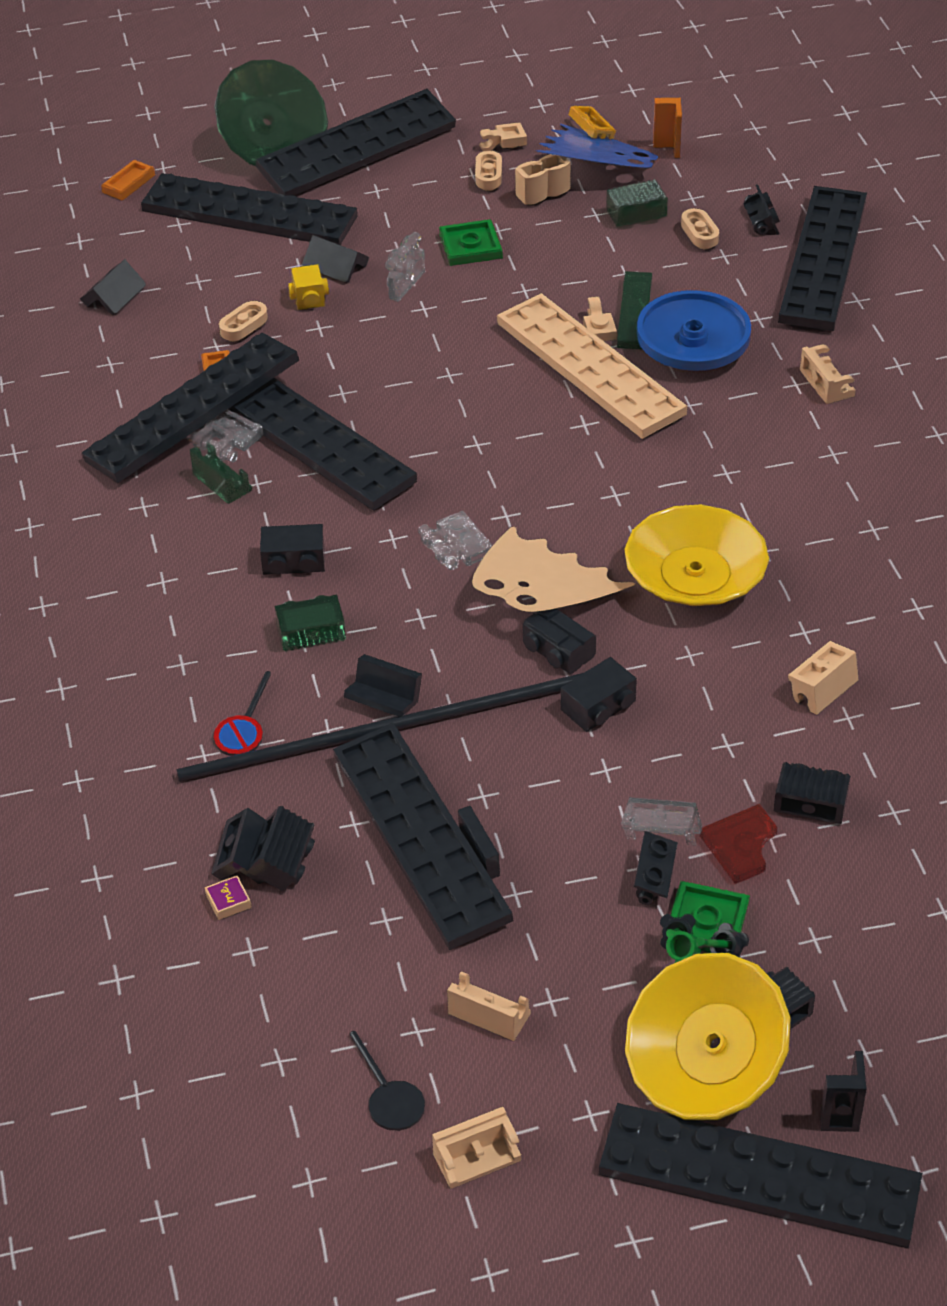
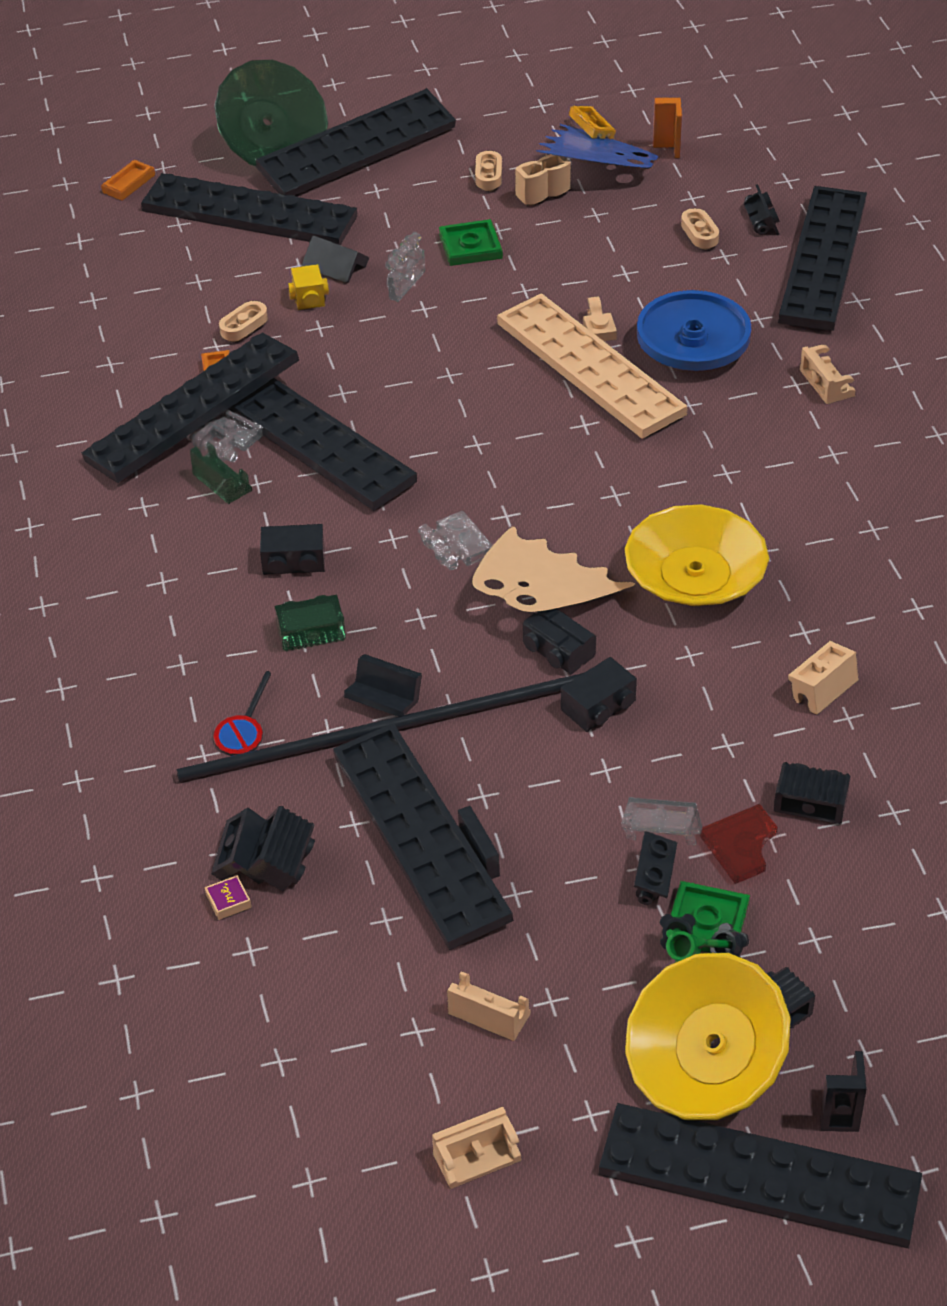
(115, 288): black panel -> none
(394, 1103): black piece -> none
(506, 135): light nougat plate -> none
(634, 298): clear green tile -> none
(636, 203): brick -> none

